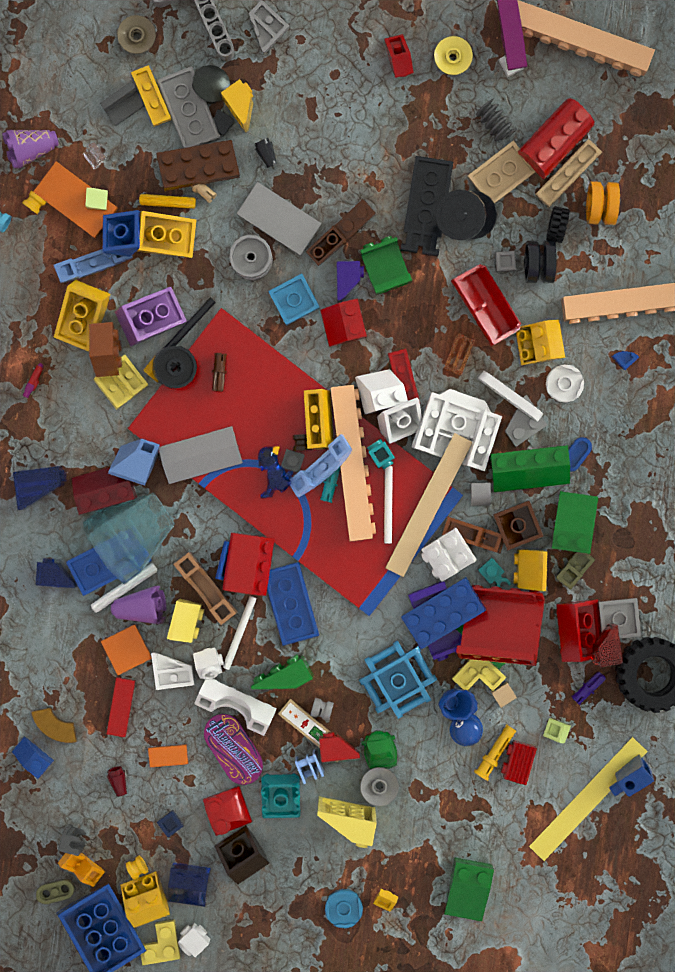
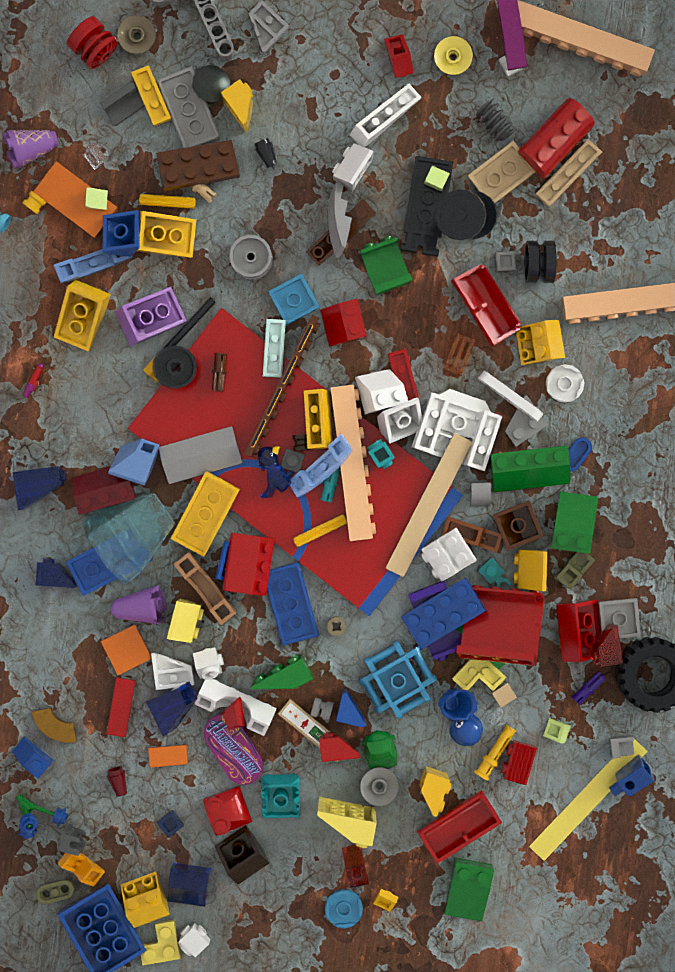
(28, 821): none -> blue plant
(92, 42): none -> red wheel
(104, 349): dark orange brick -> none
(123, 588): white axle -> none
(124, 386): light yellow slope -> none
(137, 867): yellow wheel -> none
(172, 706): none -> clear blue slope
(205, 514): none -> yellow plate
(223, 122): black tile -> none
(234, 715): none -> red piece
(239, 632): white bar -> none
(274, 348): none -> light aqua tile
(279, 219): light grey tile -> none
(286, 379): none -> reddish brown plate
(313, 770): light blue piece -> none
(320, 530): none -> yellow axle
(336, 623): none -> dark tan wheel
(337, 221): none -> light grey slope
(348, 277): dark purple slope -> none
(348, 711): none -> blue slope
(353, 166): none -> white slope
(355, 866): none -> clear red slope
(384, 116): none -> white slope
(388, 505): white bar -> none
(434, 786): none -> yellow slope
(436, 178): none -> yellowish green slope
(459, 826): none -> red container
(557, 224): black tyre -> none
(602, 203): light orange wheel -> none
(621, 746): none -> light grey panel
(625, 359): blue tile -> none

